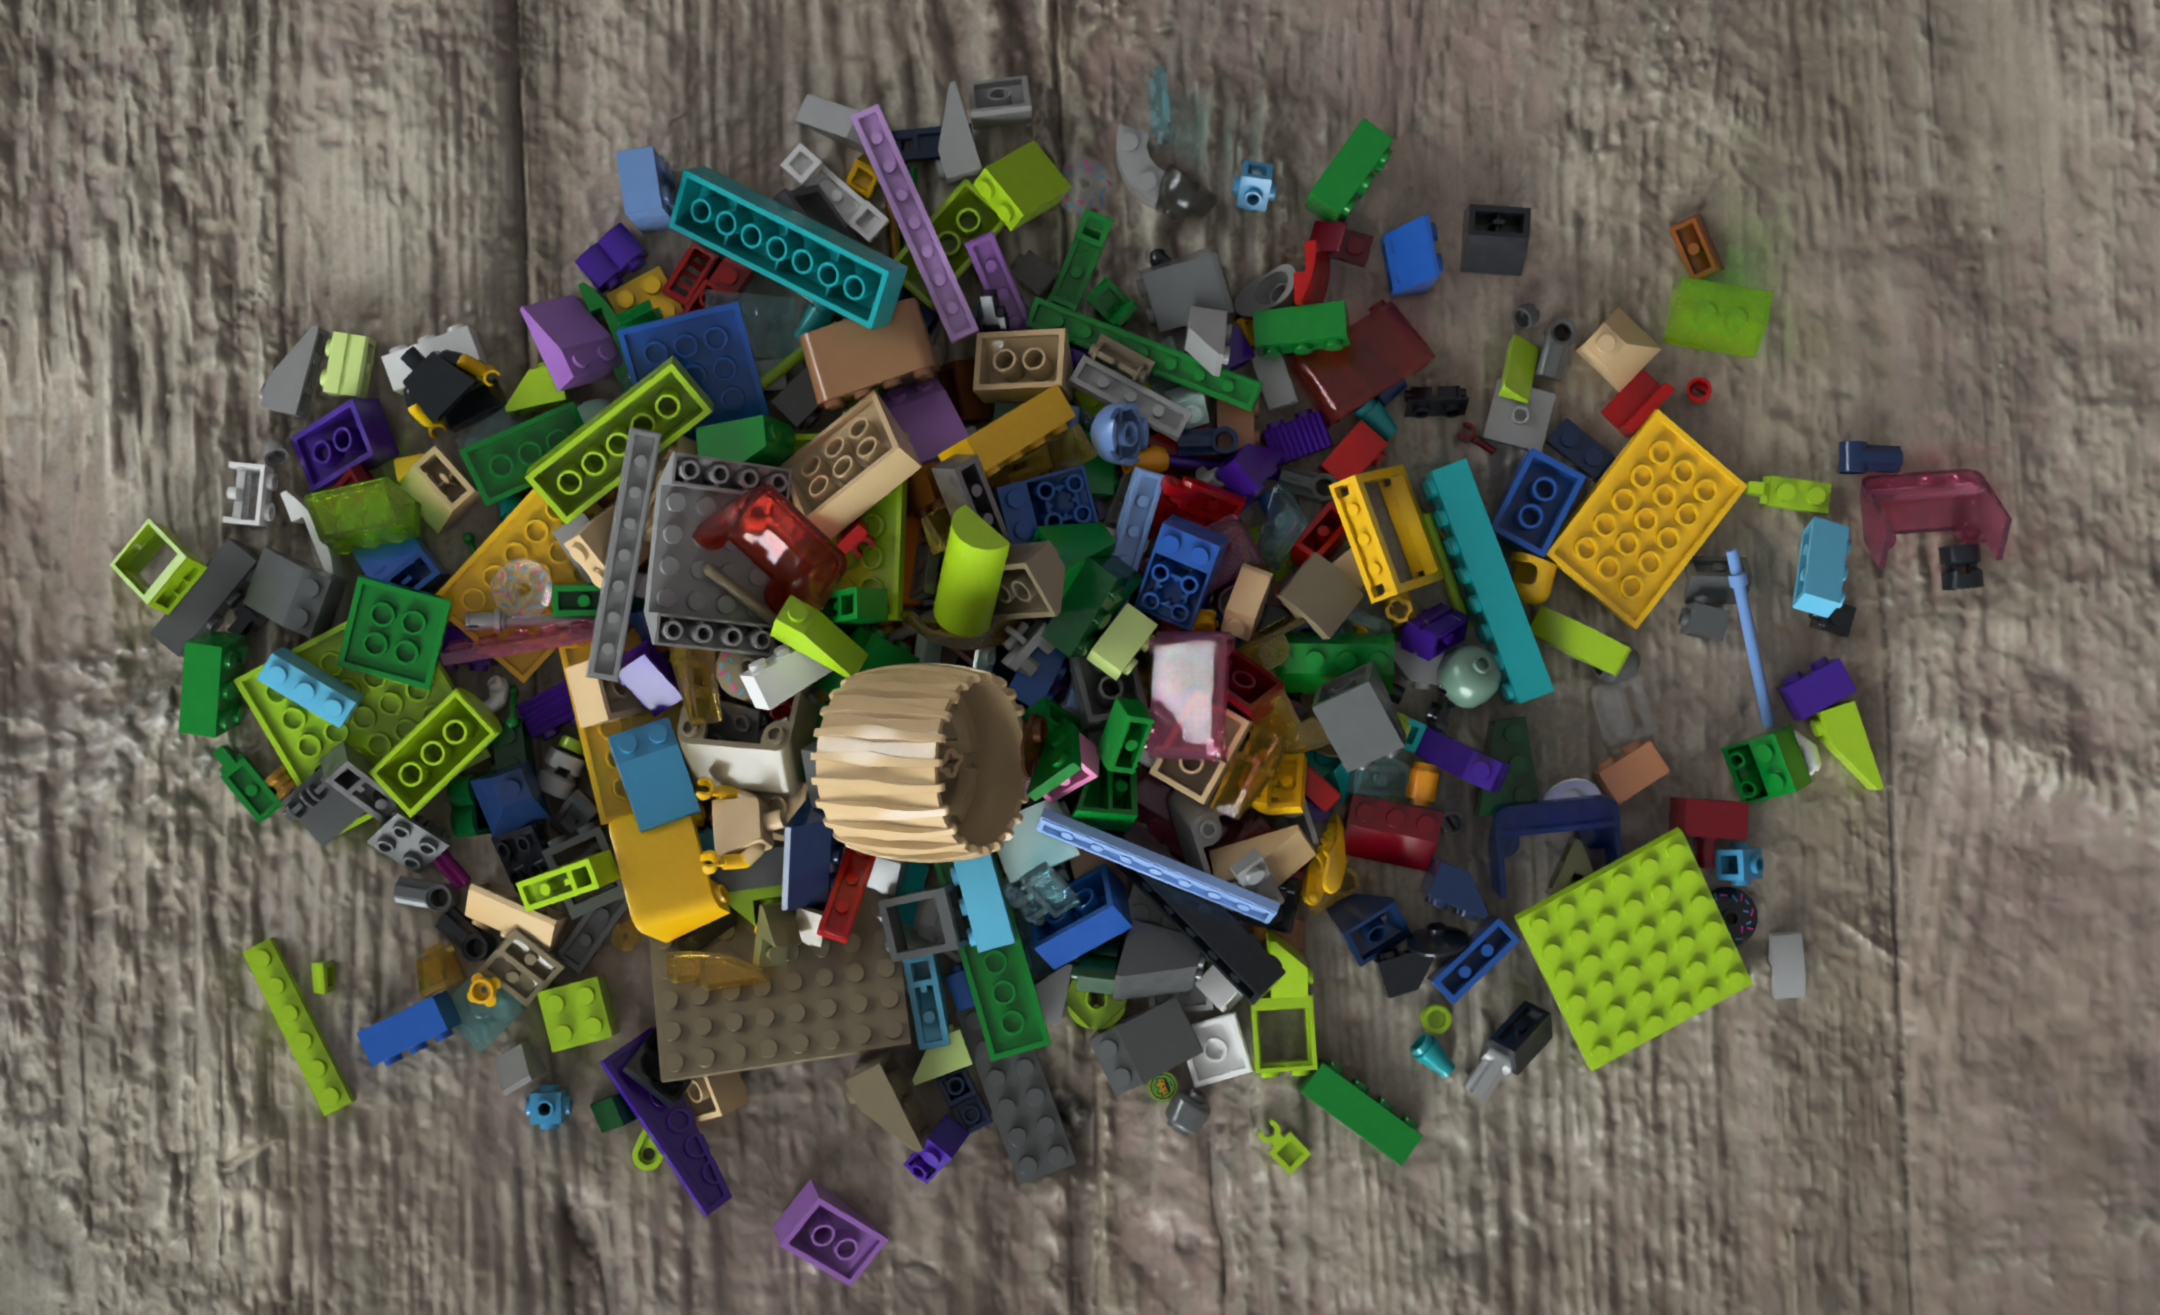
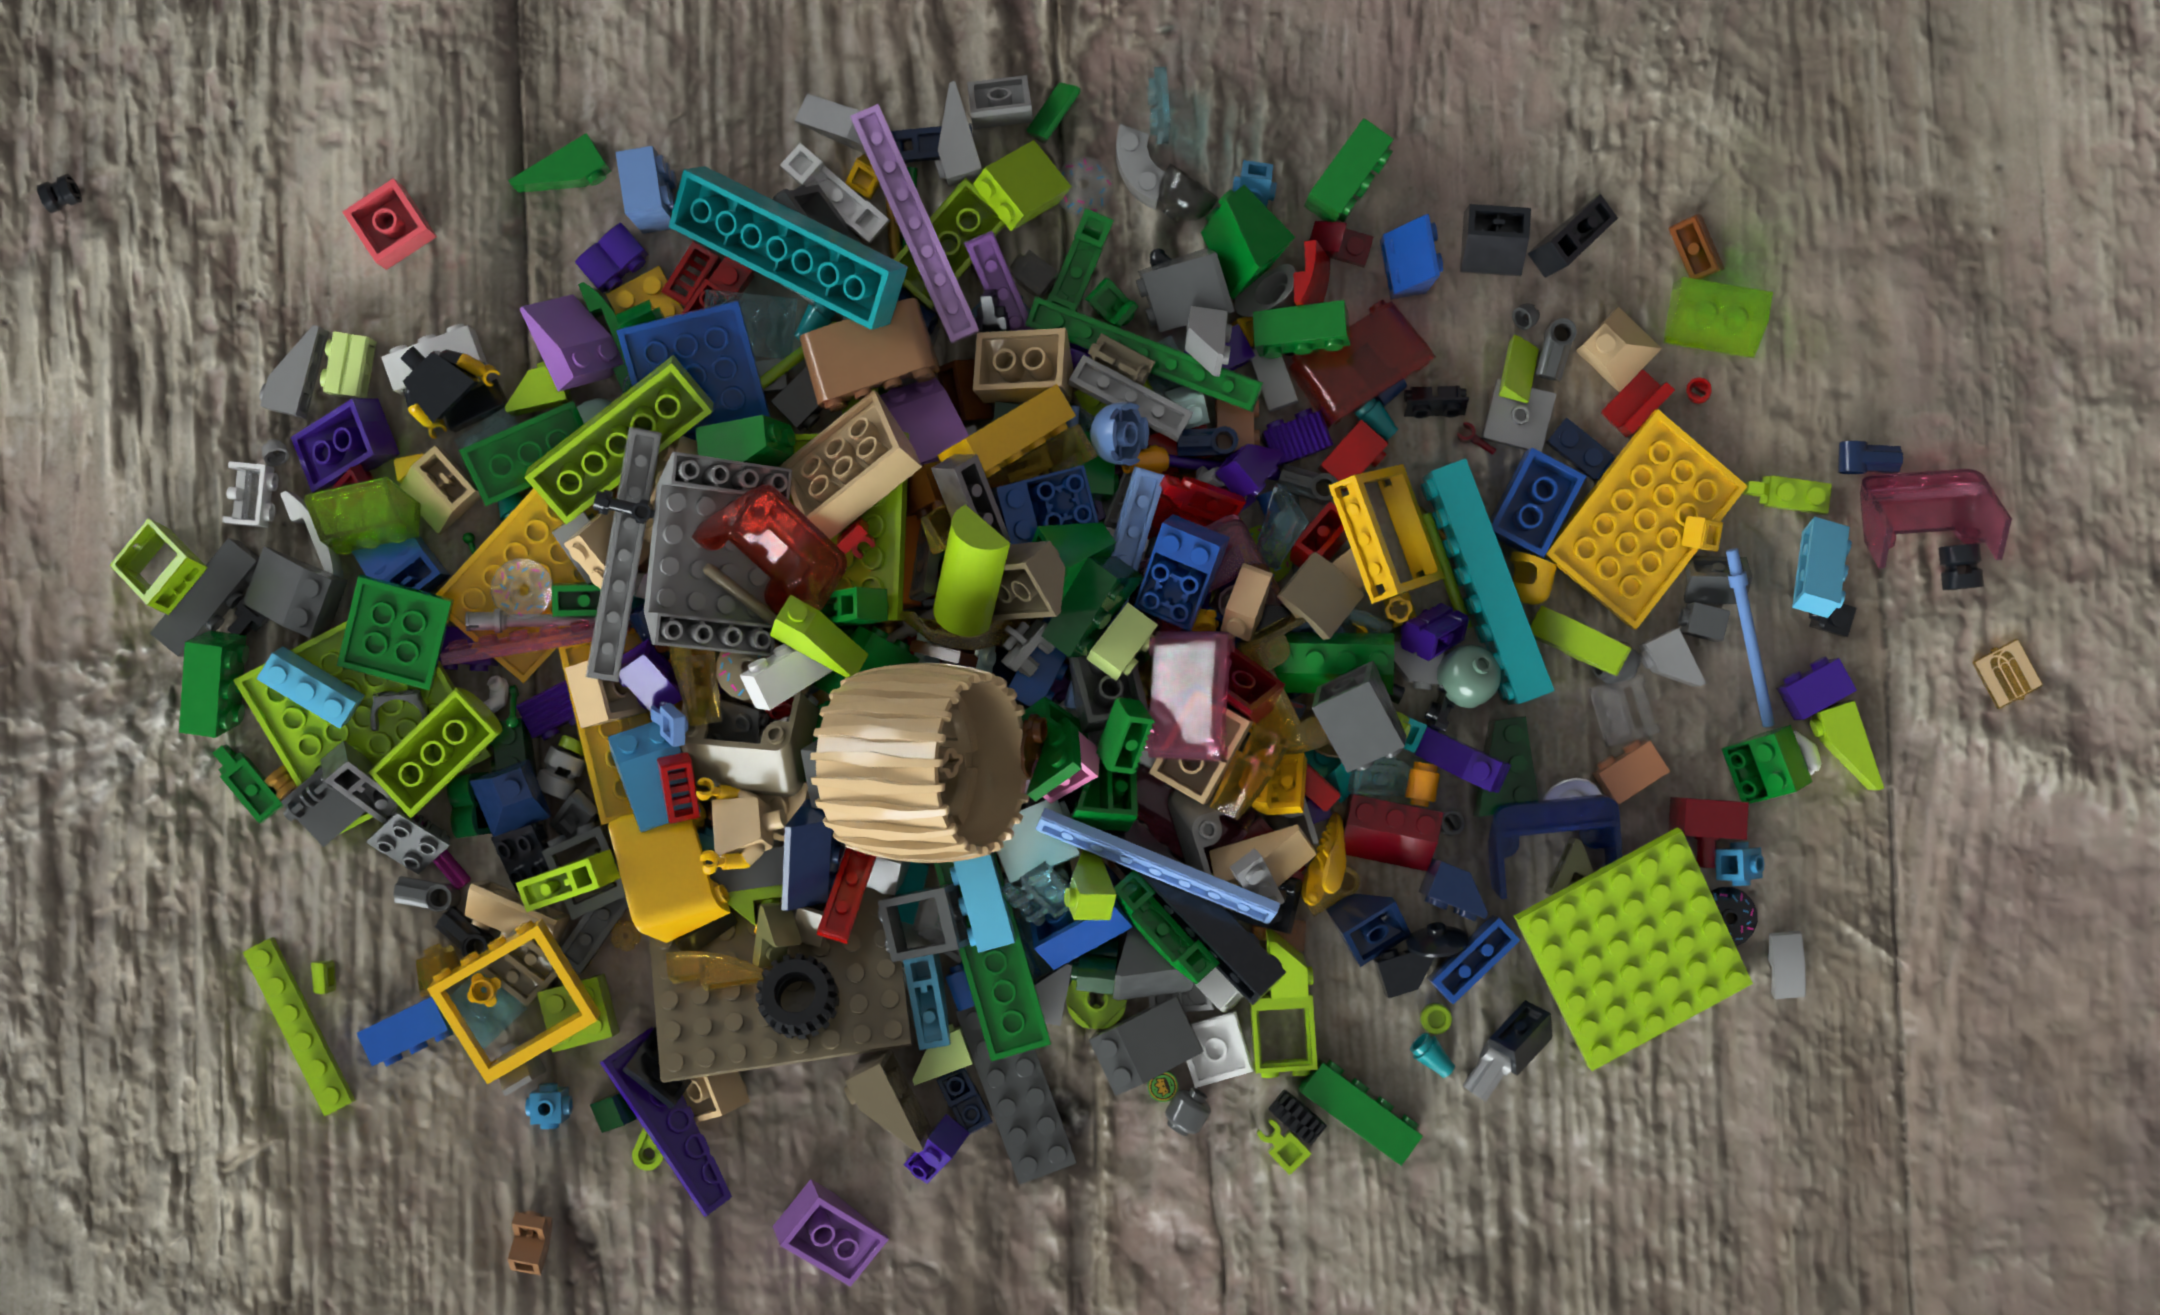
(59, 193): none -> black wheel
(389, 224): none -> coral brick
(411, 696): none -> dark grey cap
(498, 948): none -> yellow window
(530, 1242): none -> medium nougat brick
(569, 167): none -> green slope
(640, 511): none -> black bar
(672, 723): none -> medium blue plate
(675, 762): none -> red slope
(783, 975): none -> black tyre
(944, 653): none -> reddish brown tile
(1053, 111): none -> green slope
(1090, 890): none -> lime slope
(1161, 929): none -> green slope
(1245, 238): none -> green slope
(1297, 1117): none -> black tyre
(1572, 236): none -> black slope
(1671, 658): none -> light grey slope
(1702, 533): none -> yellow slope
(2007, 673): none -> piece

